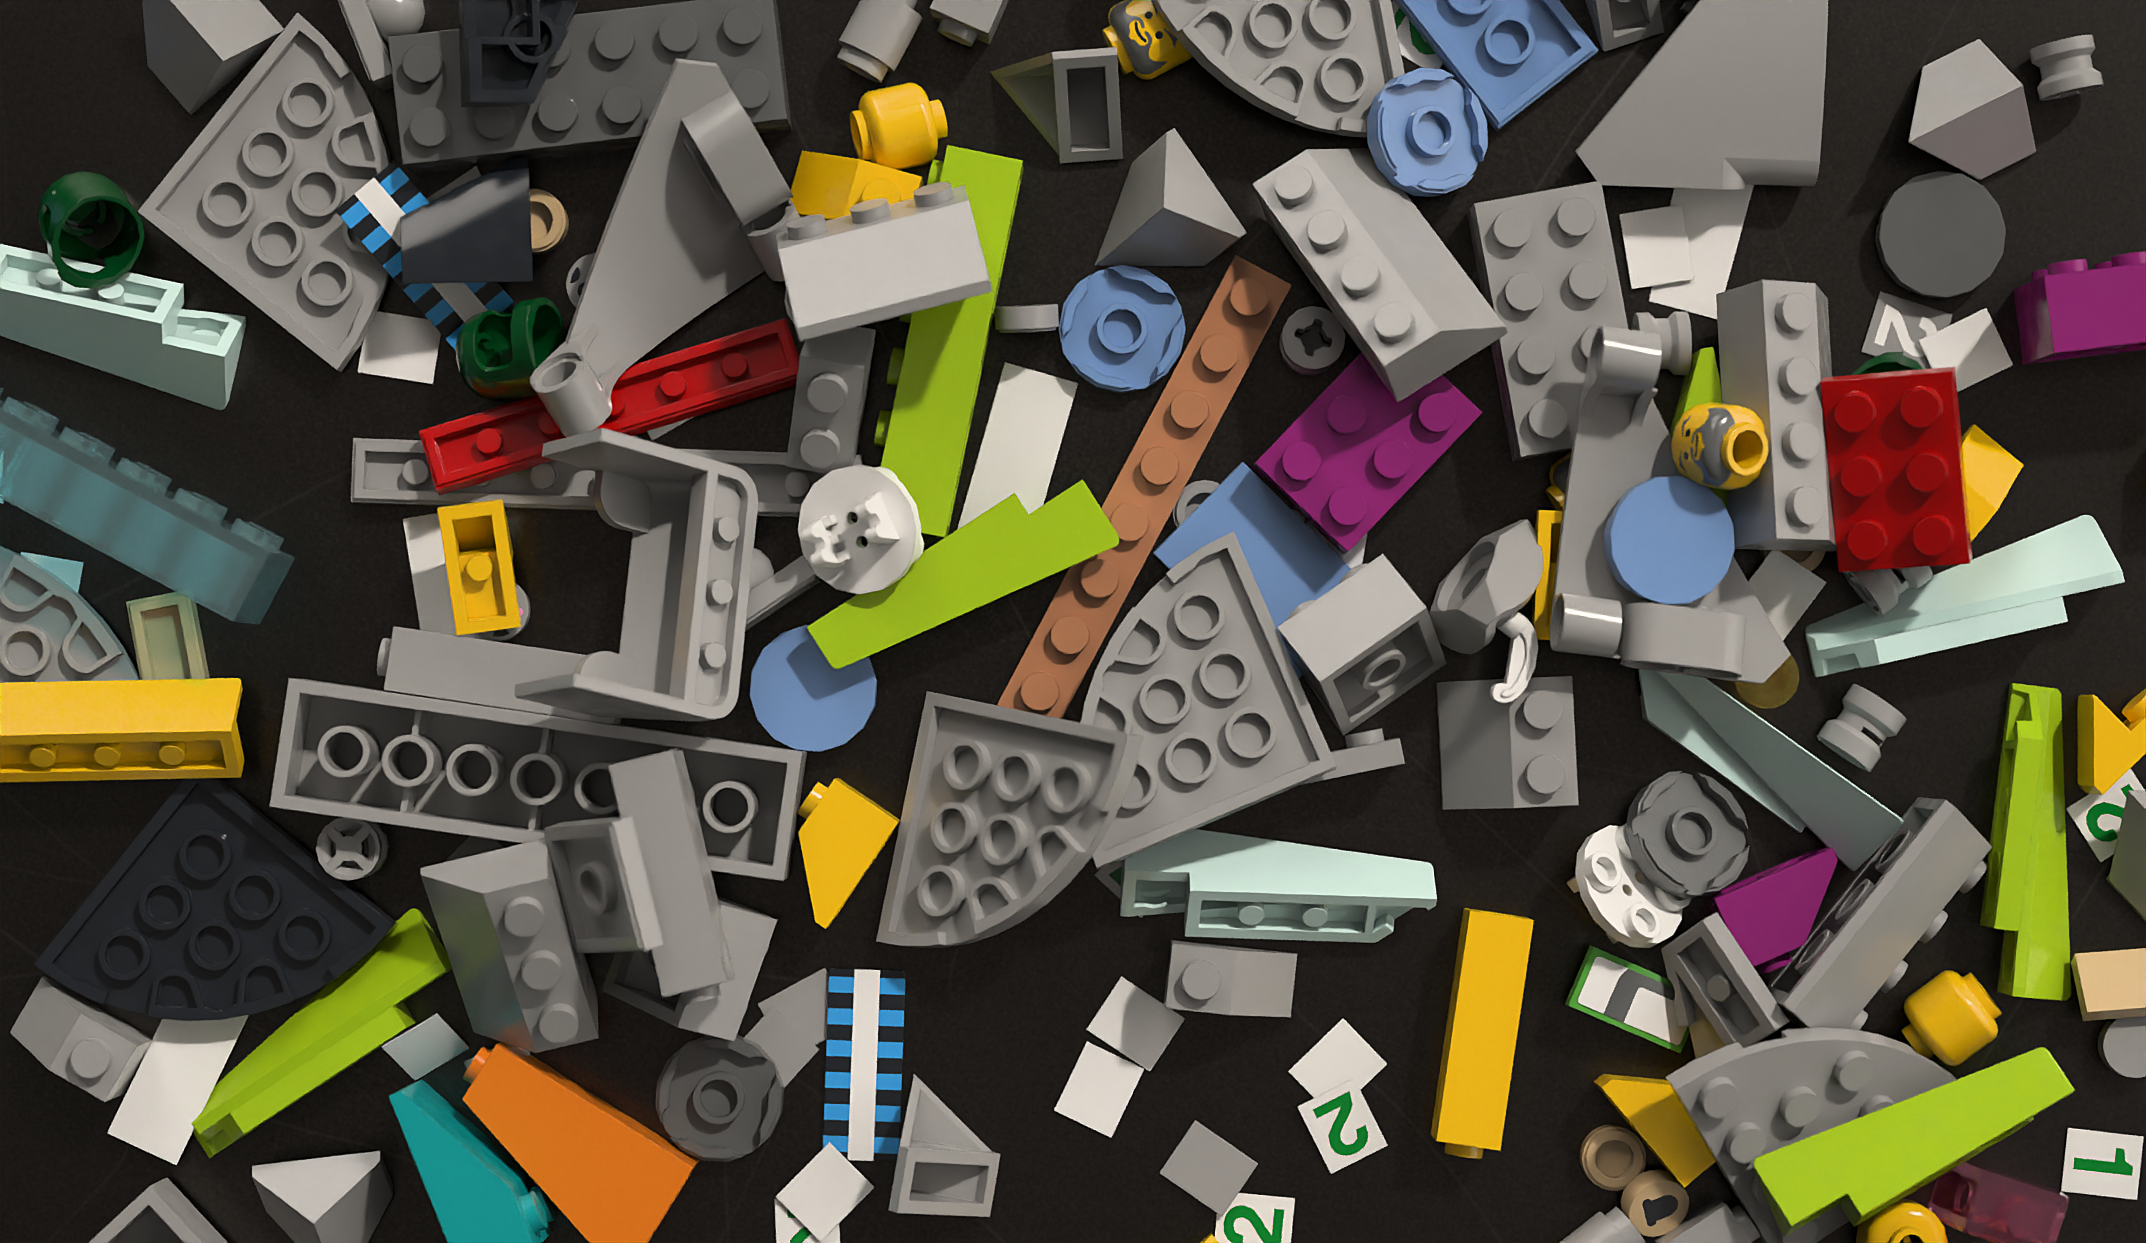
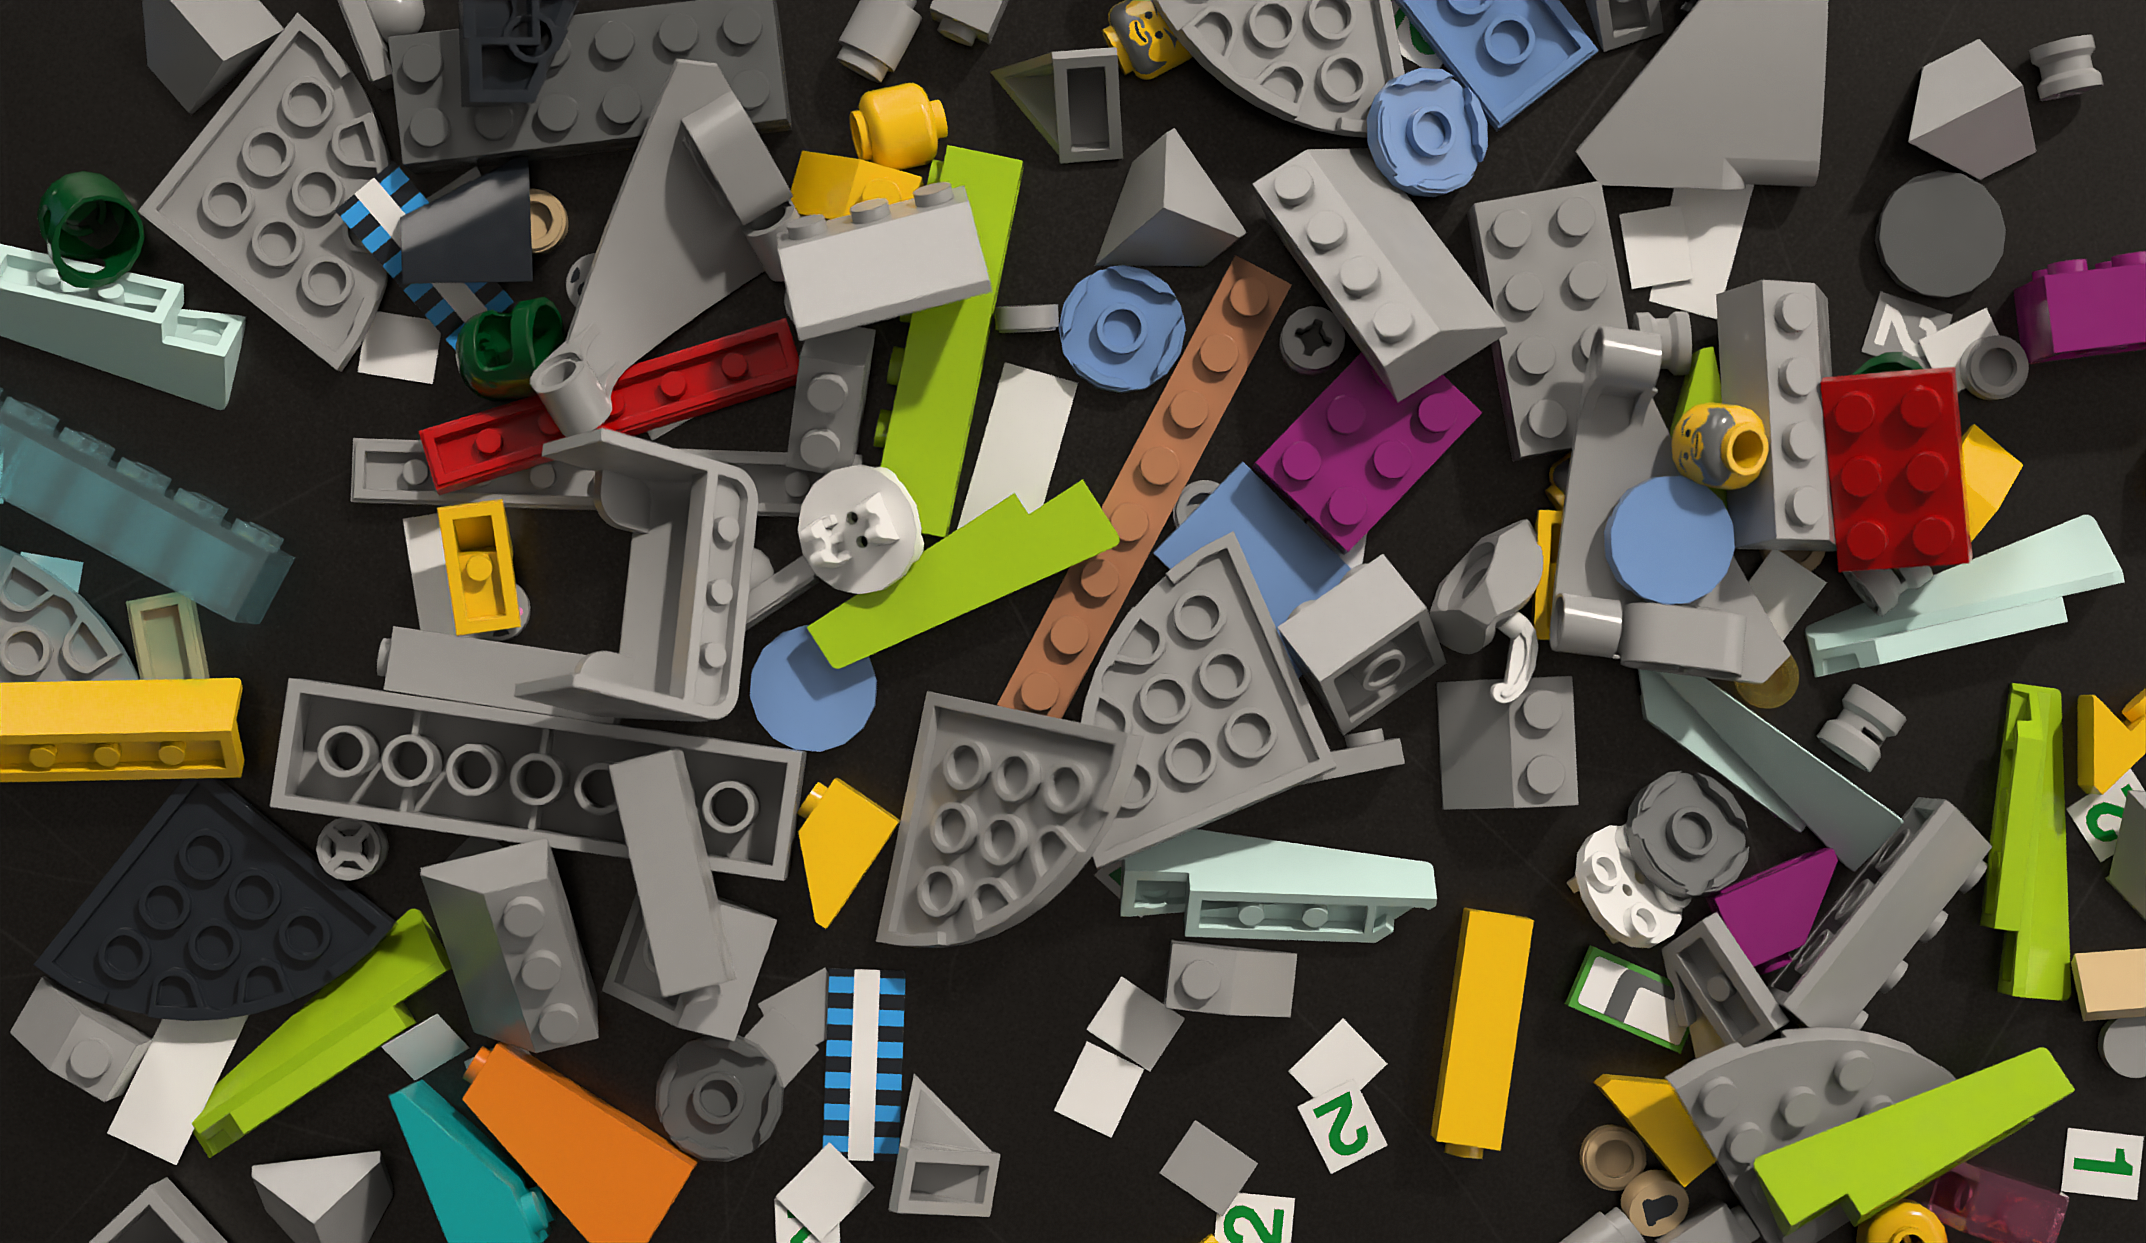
(603, 885): light grey tile -> none
(1950, 1018): yellow head -> none
(1994, 367): none -> light grey tile

